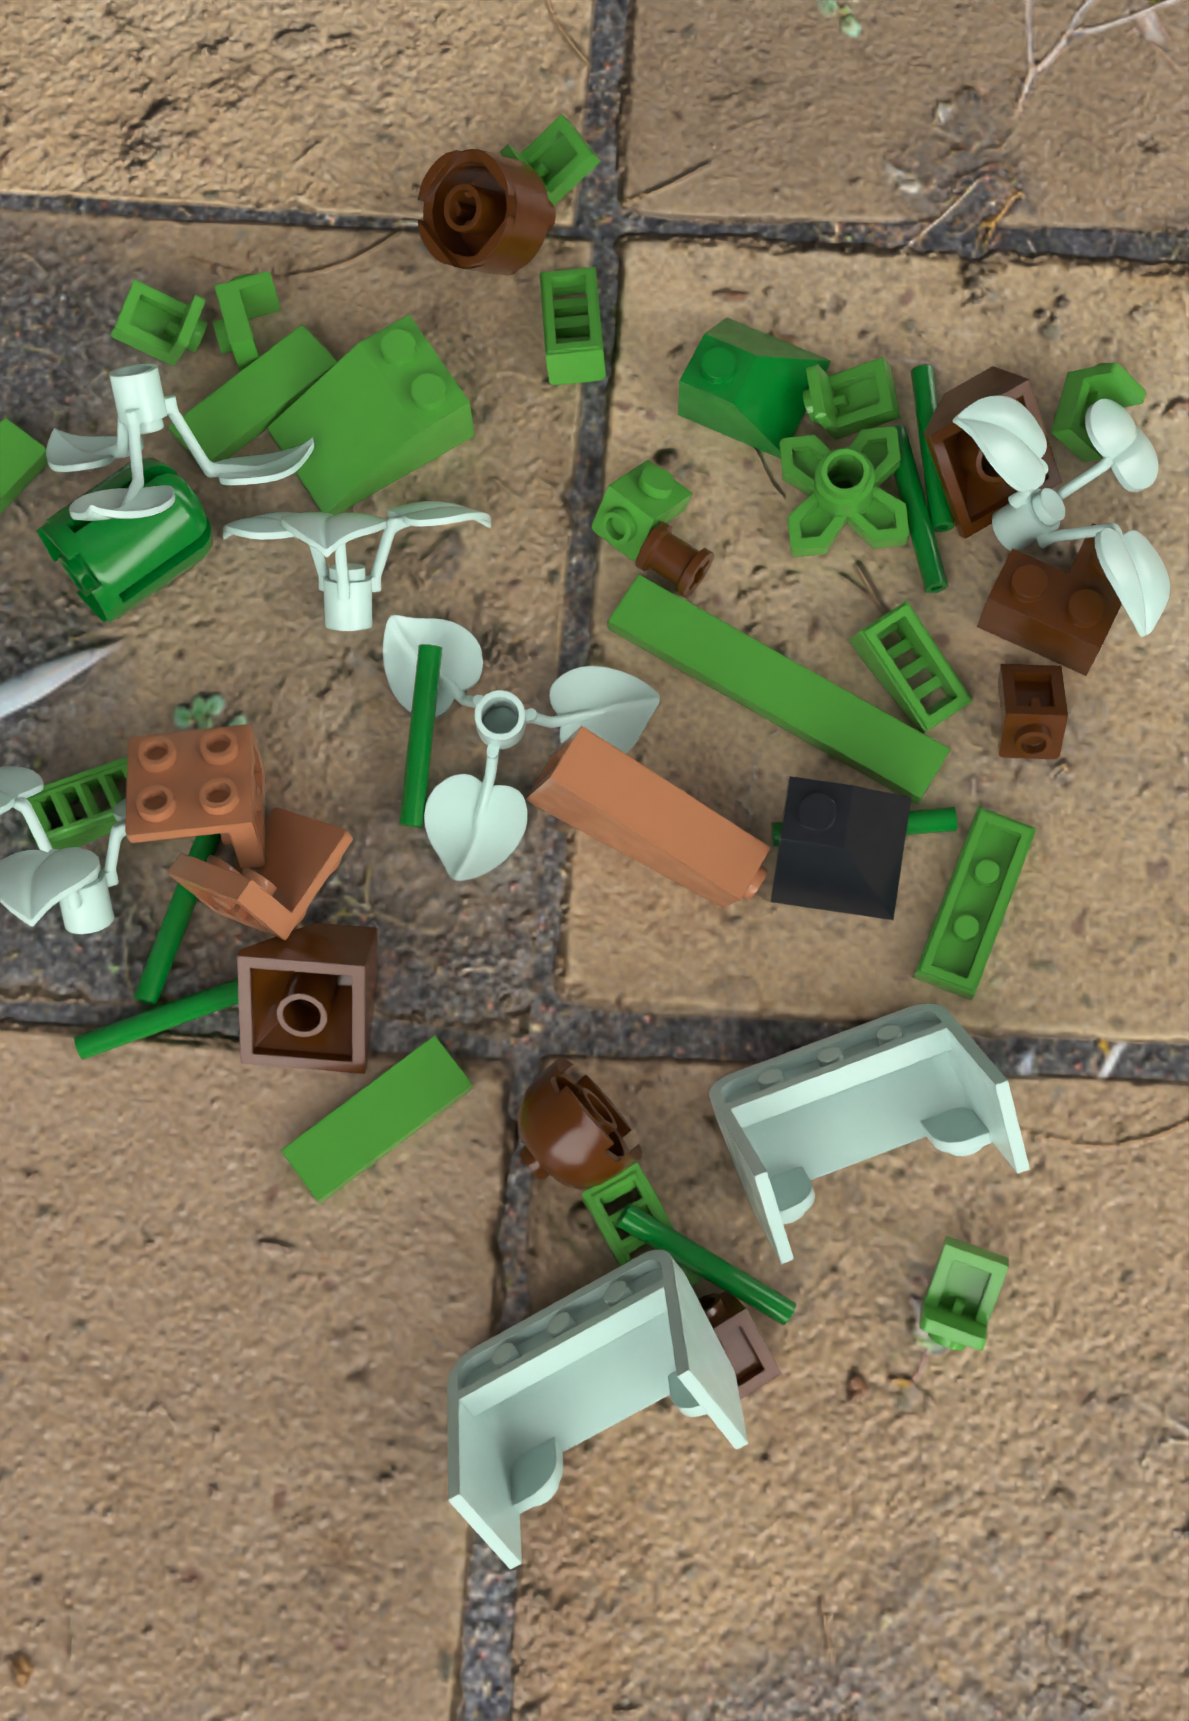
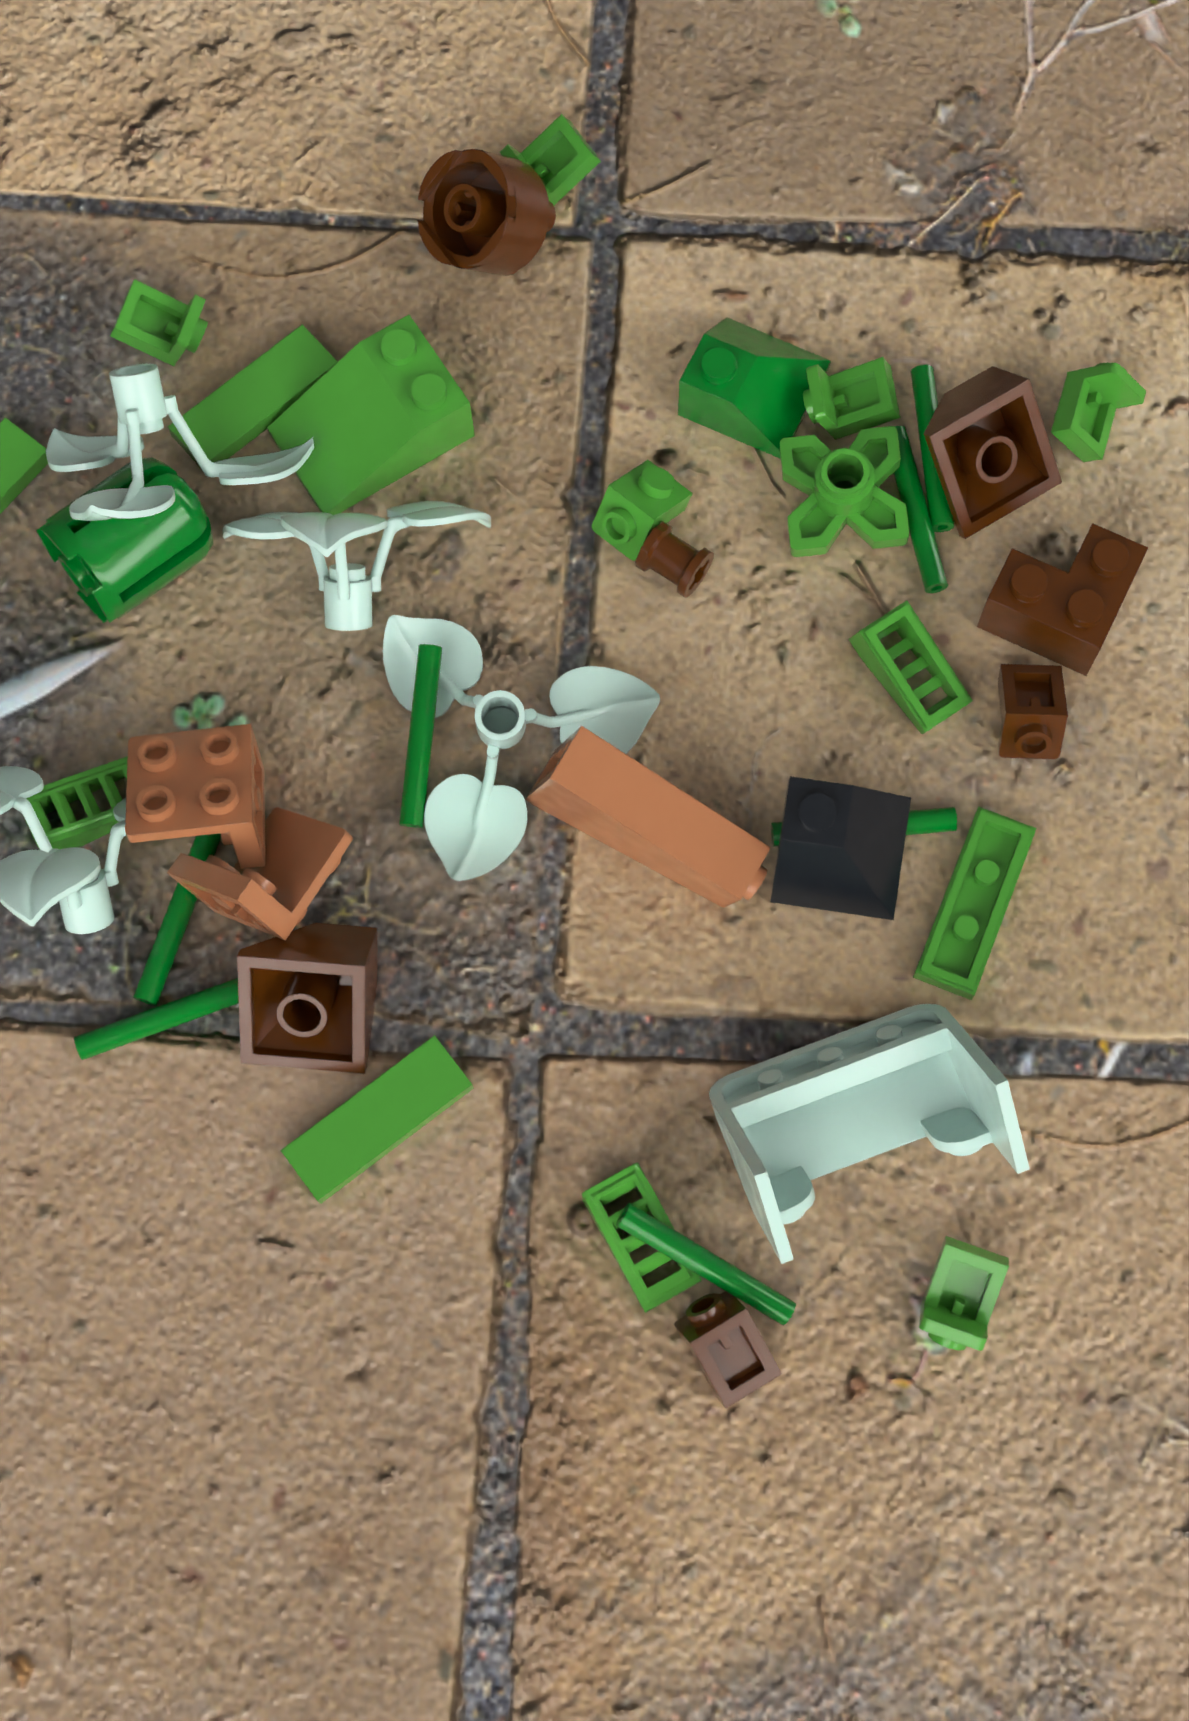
(241, 300): bright green bracket -> none
(571, 1377): light aqua windscreen -> none
(572, 1130): reddish brown cylinder -> none
(577, 357): bright green slope -> none
(778, 689): bright green tile -> none
(1015, 450): light aqua plant -> none

